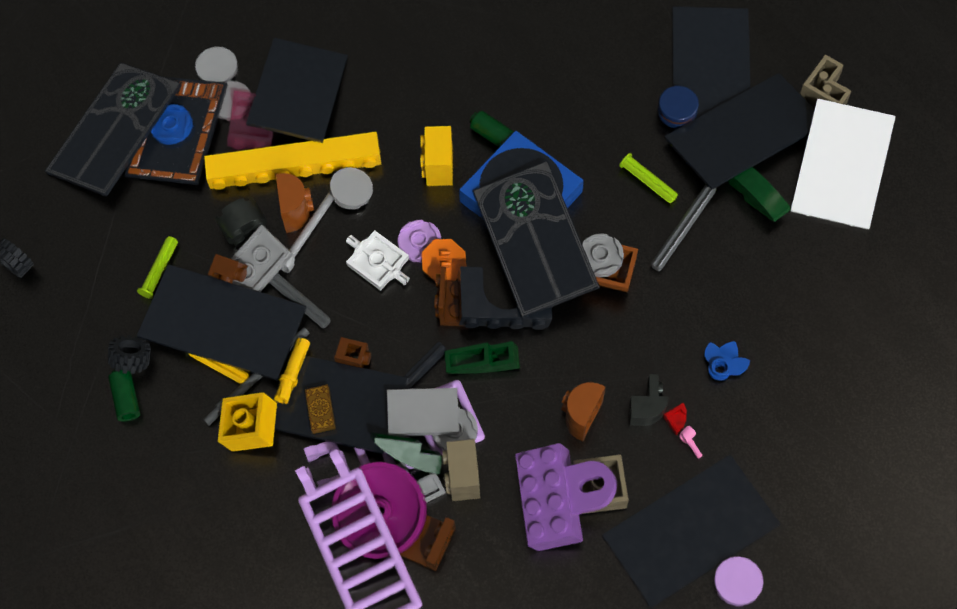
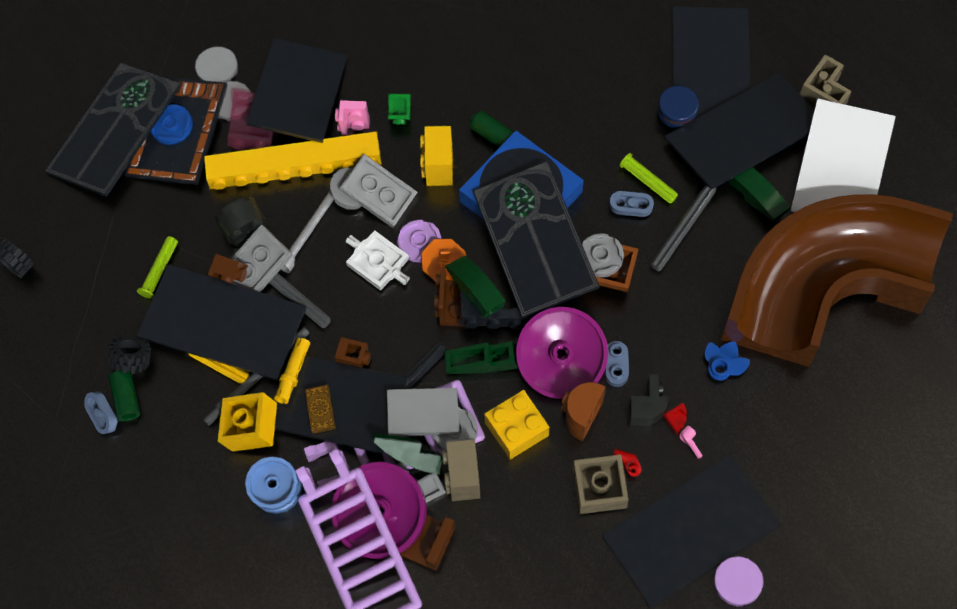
(100, 412): none -> sand blue plate
(261, 478): none -> medium blue wheel
(294, 201): dark orange brick -> none
(352, 115): none -> bright pink bracket
(378, 190): none -> light grey tile
(399, 108): none -> green bracket
(476, 286): none -> dark green slope
(516, 424): none -> yellow brick
(555, 496): medium lavender brick -> none
(567, 331): none -> magenta dish
(617, 362): none -> sand blue plate
(630, 462): none -> red arm
(631, 202): none -> sand blue plate
(828, 254): none -> reddish brown piece

